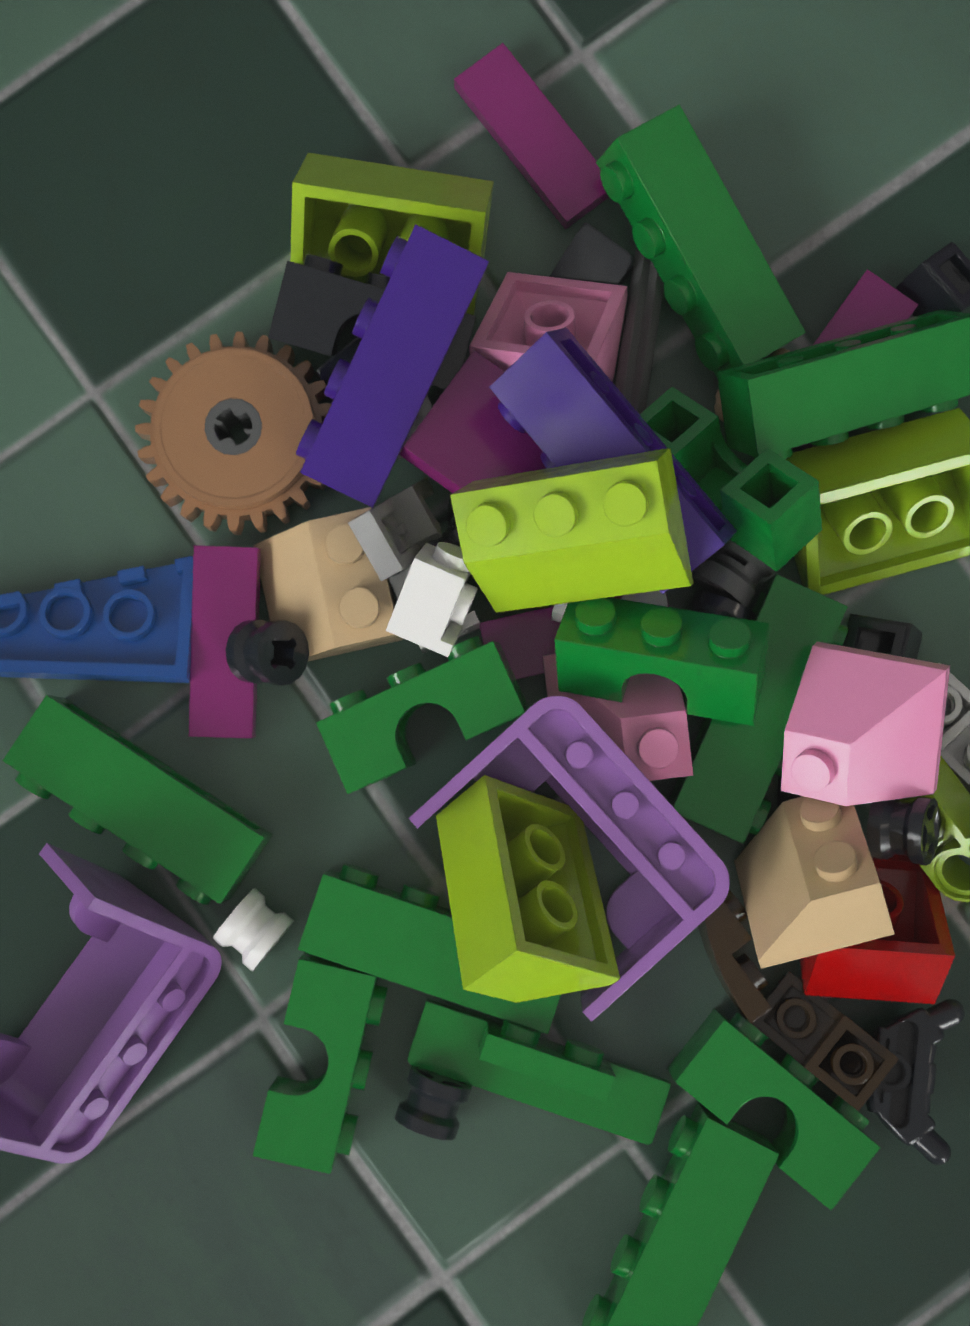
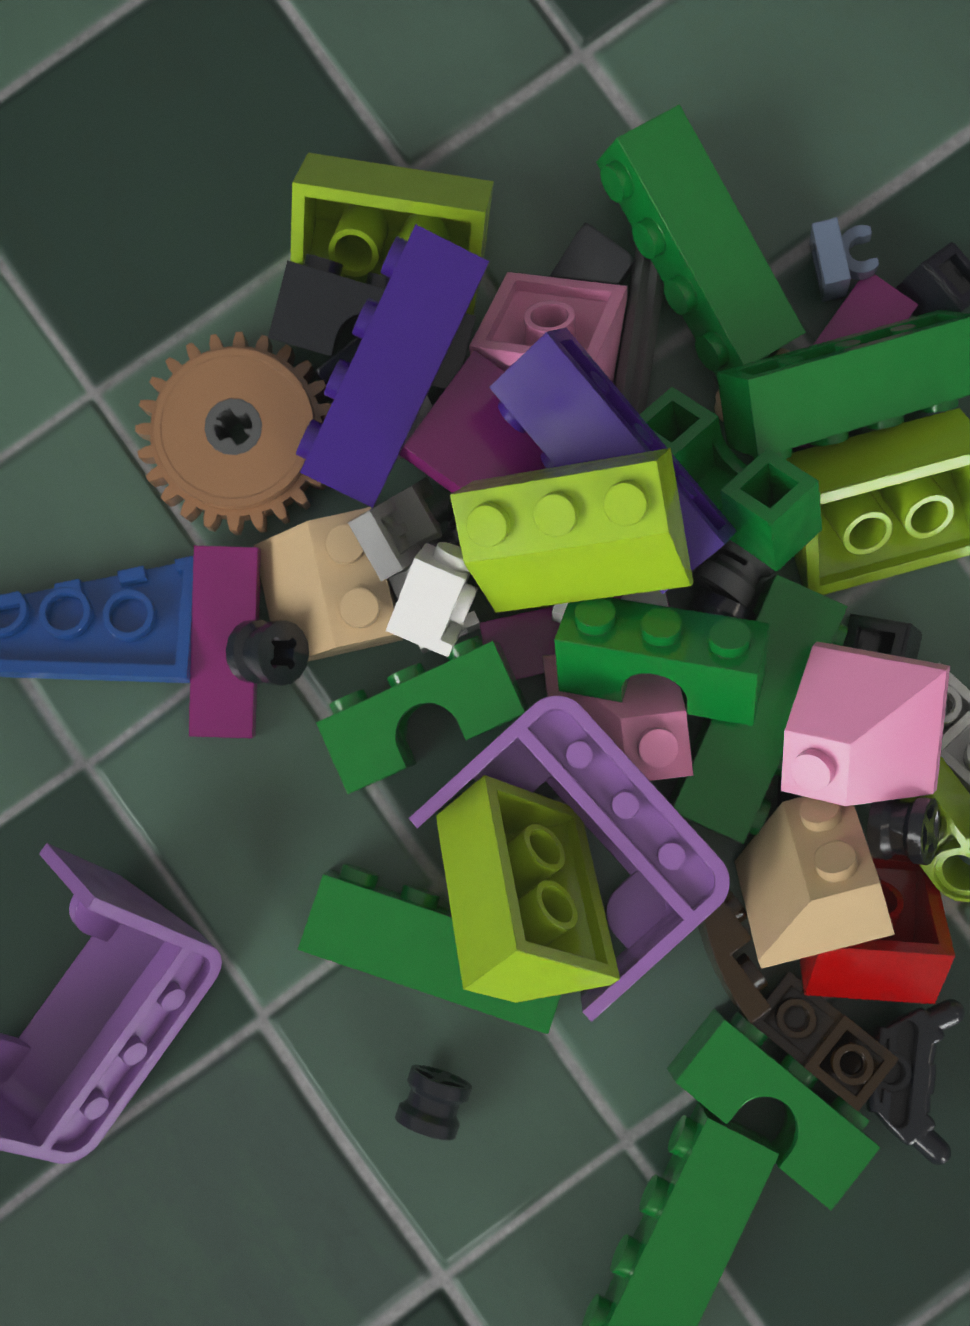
(136, 799): green brick -> none
(253, 929): white wheel -> none
(309, 1119): green arch -> none
(532, 135): magenta tile -> none
(539, 1072): green bracket -> none
(832, 258): none -> sand blue tile

